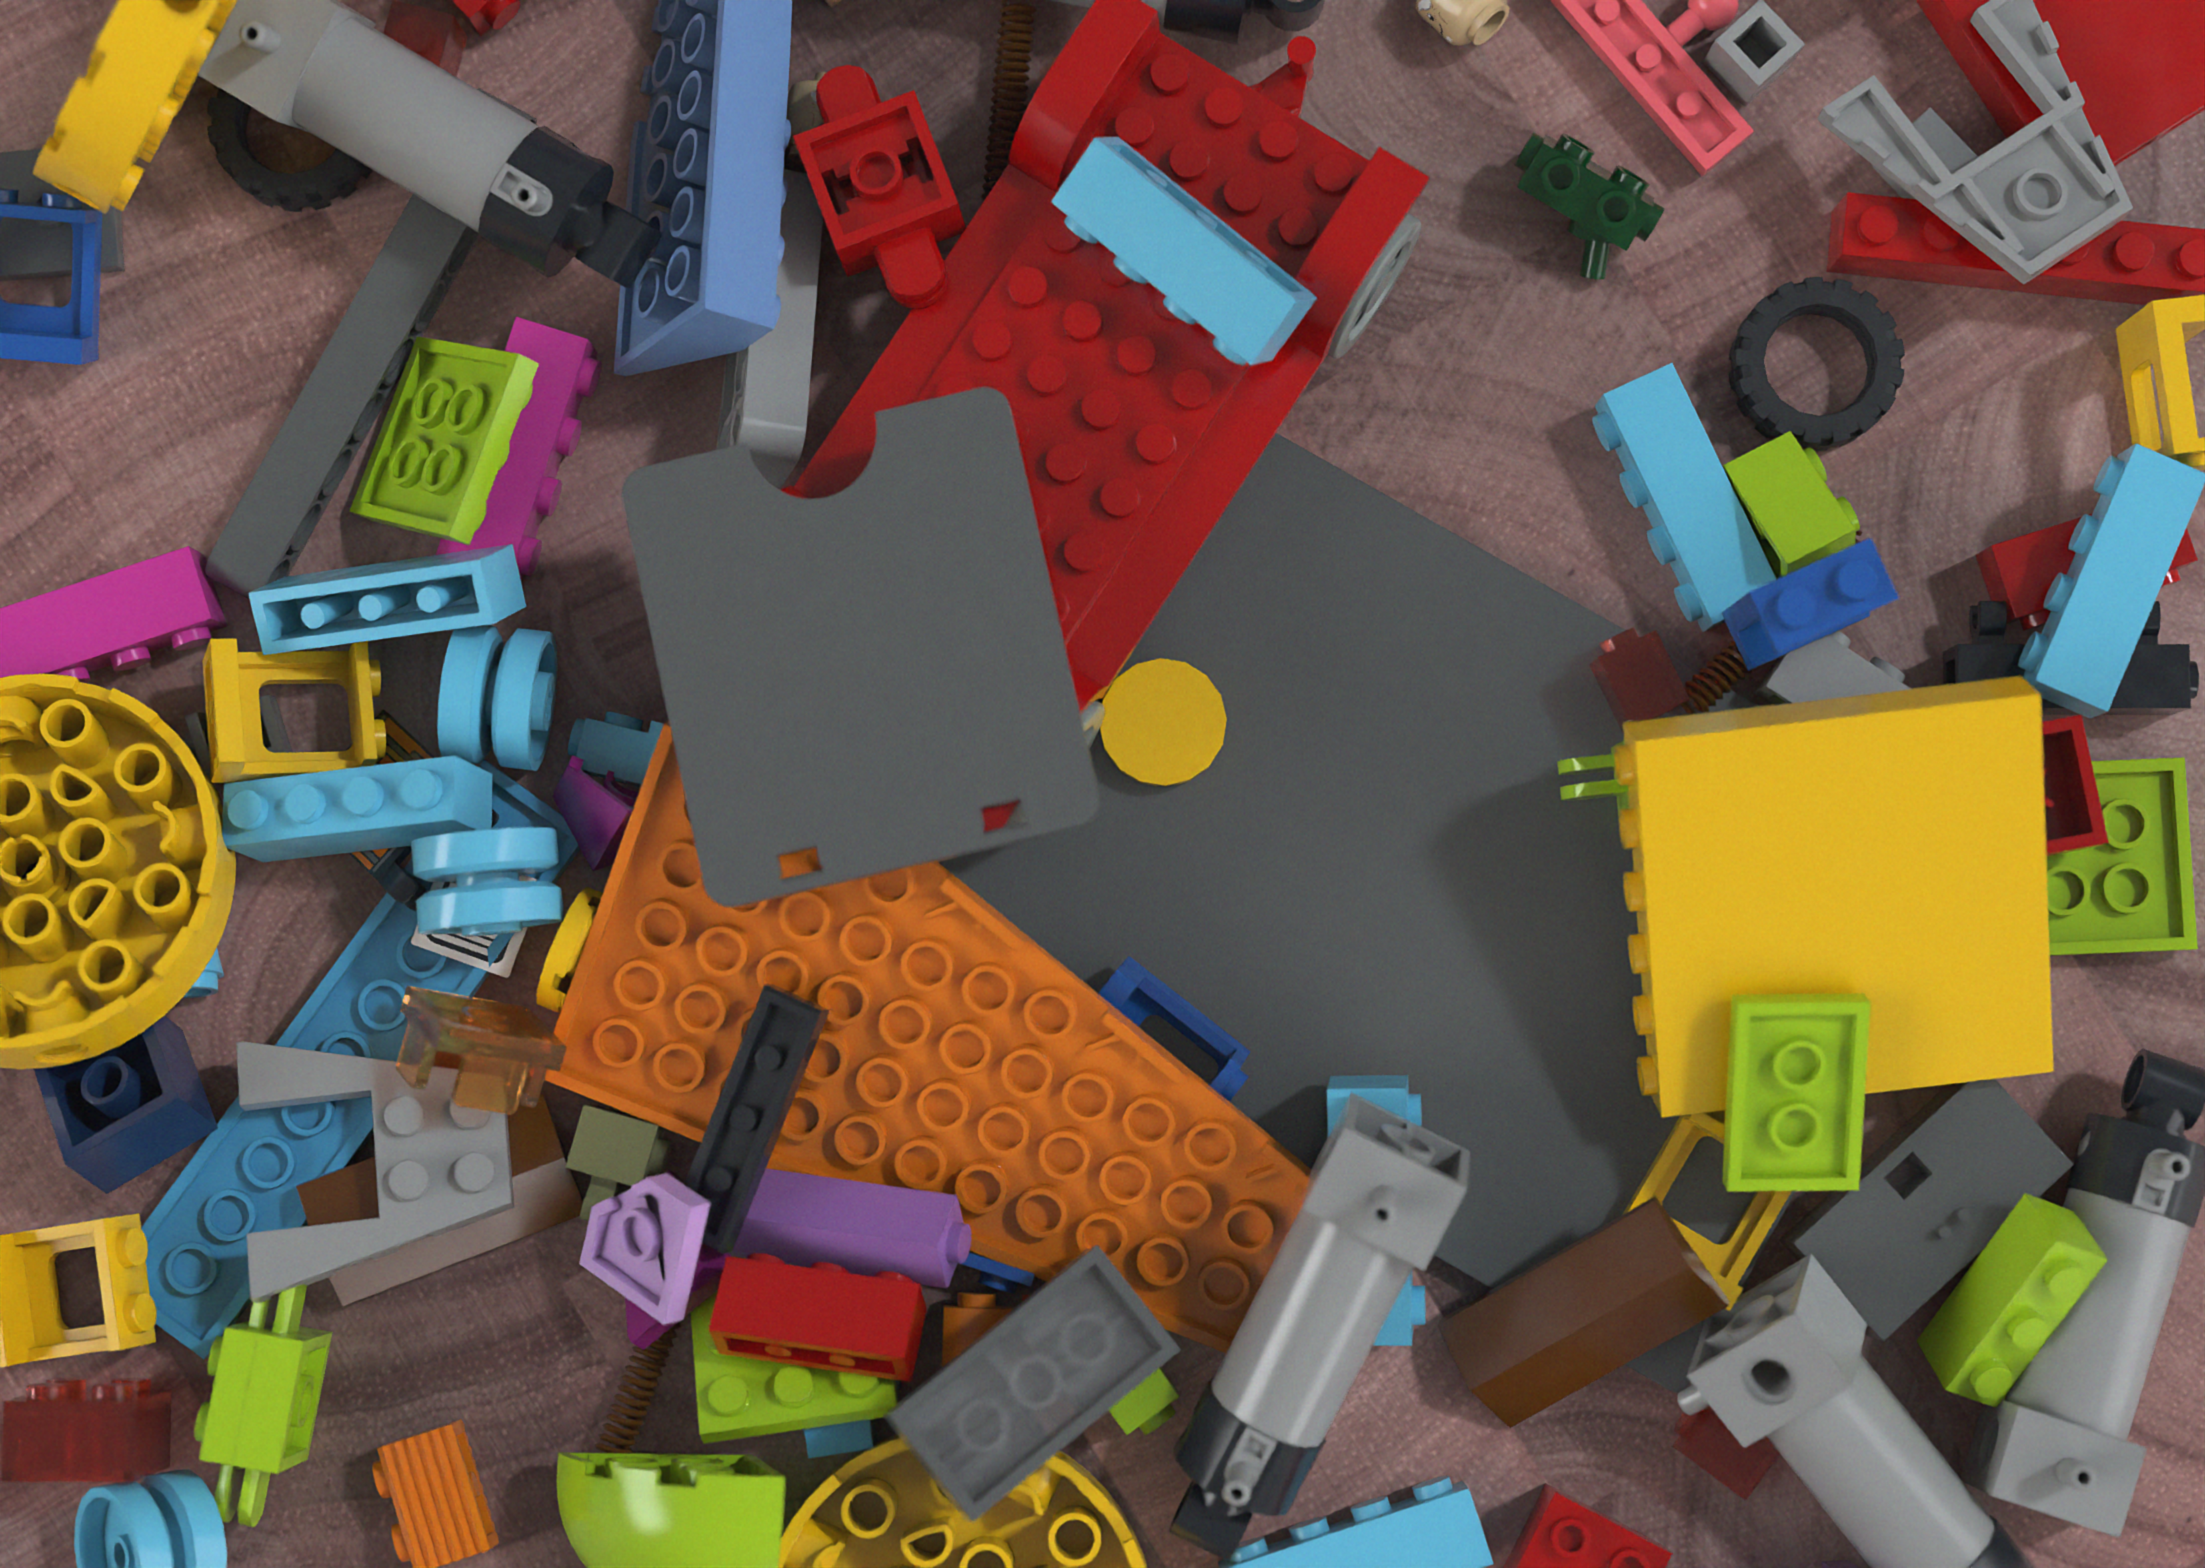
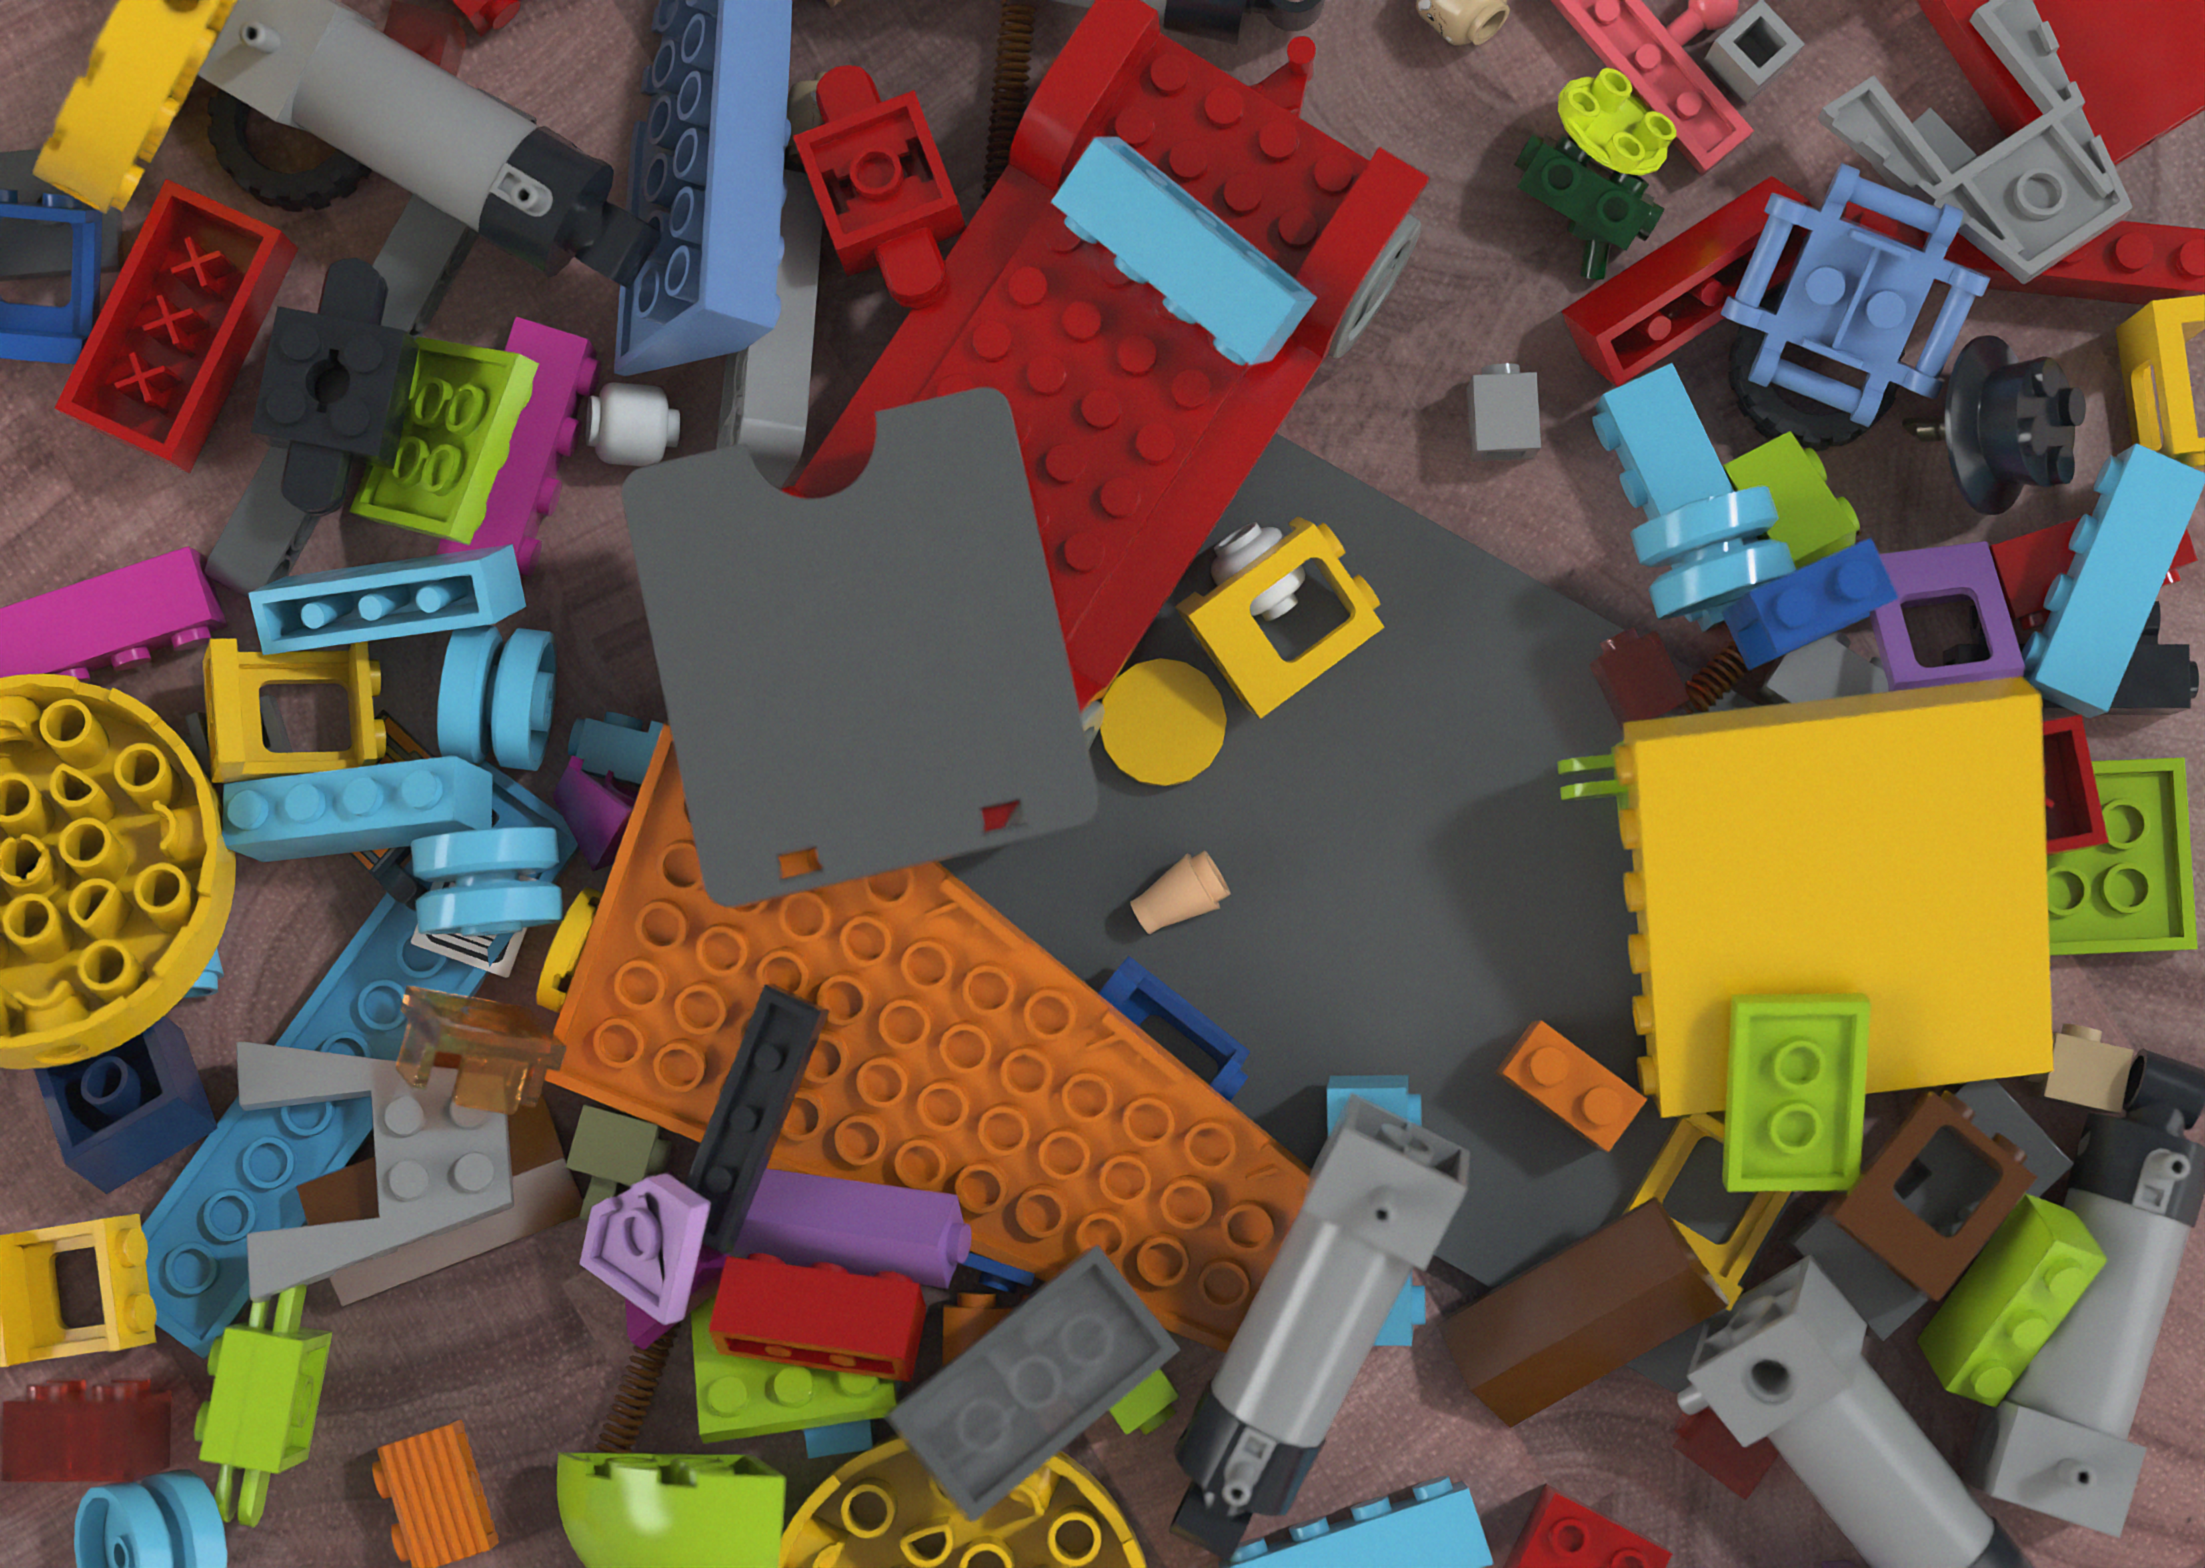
(177, 326): none -> red brick
(335, 387): none -> black brick
(631, 424): none -> white head
(1182, 893): none -> light nougat cone
(1240, 647): none -> yellow window
(1241, 549): none -> white head
(1503, 414): none -> light grey brick
(1570, 1086): none -> orange brick
(1615, 123): none -> neon yellow dish
(1677, 287): none -> red brick
(1710, 544): none -> medium azure wheel
(1854, 294): none -> medium blue brick
(1897, 1235): none -> reddish brown window
(1942, 577): none -> medium lavender window
(2005, 424): none -> black piece
(2084, 1072): none -> tan brick

